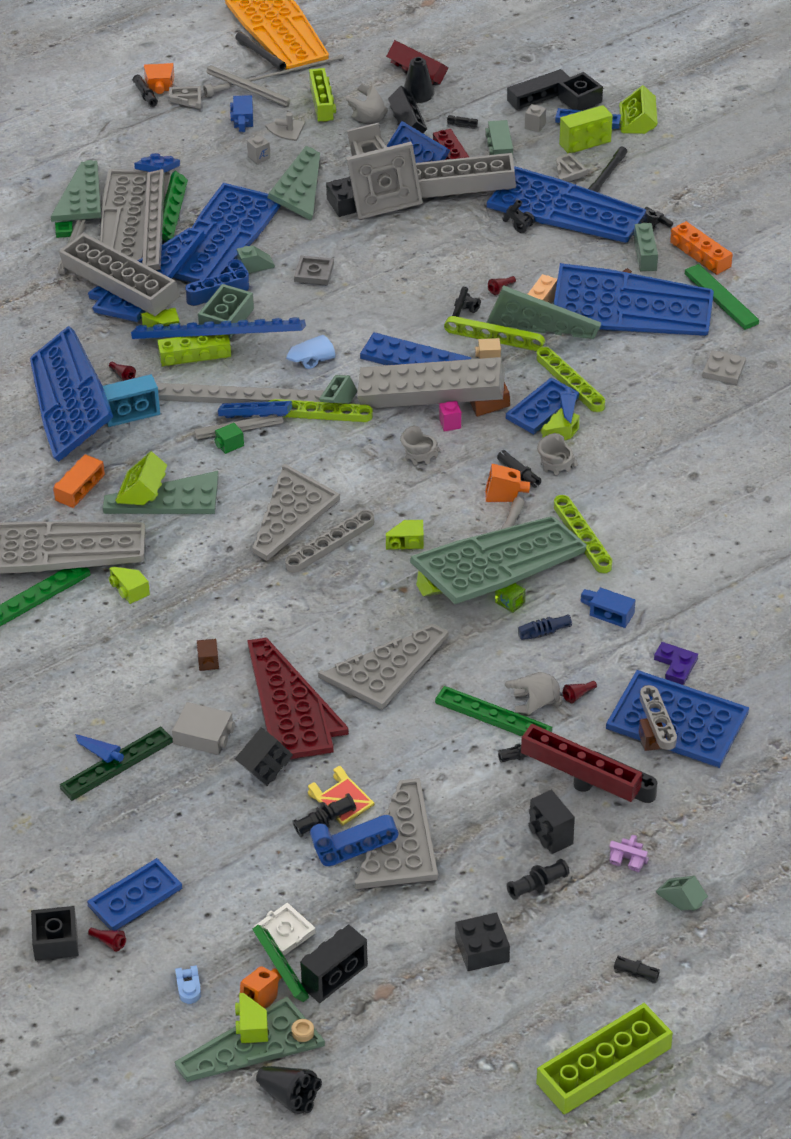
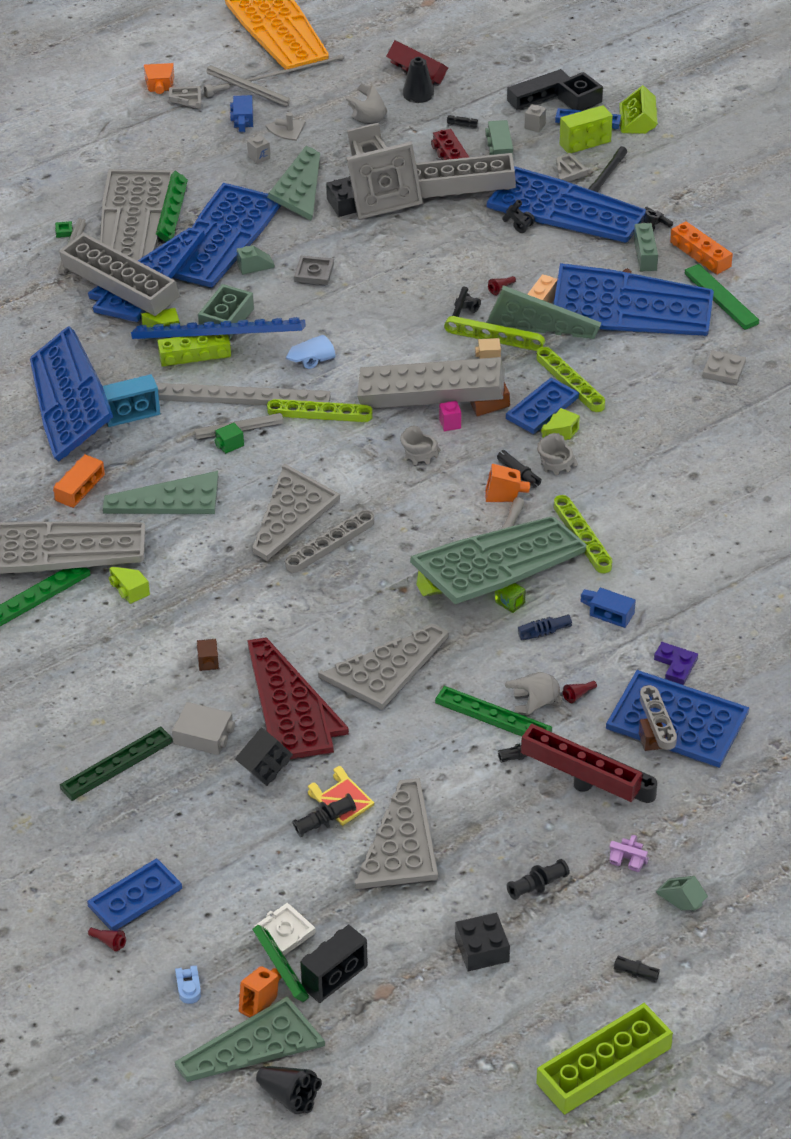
(54, 933): black brick -> none
(81, 196): sand green wing -> none
(102, 749): blue bar -> none
(124, 371): dark red cone -> none
(142, 481): lime slope -> none
(146, 93): black pin -> none
(153, 219): light grey plate -> none
(157, 162): blue plate -> none
(202, 290): blue beam -> none
(249, 409): blue plate -> none
(253, 1020): lime slope -> none
(275, 61): black piece -> none
(302, 1030): tan tile -> none
(322, 94): lime brick -> none
(339, 390): sand green slope -> none
(353, 841): blue beam -> none
(395, 351): blue plate -> none
(406, 109): black brick -> none
(406, 535): lime slope -> none
(424, 147): blue plate -> none
(551, 821): black brick -> none
(568, 402): blue bar -> none

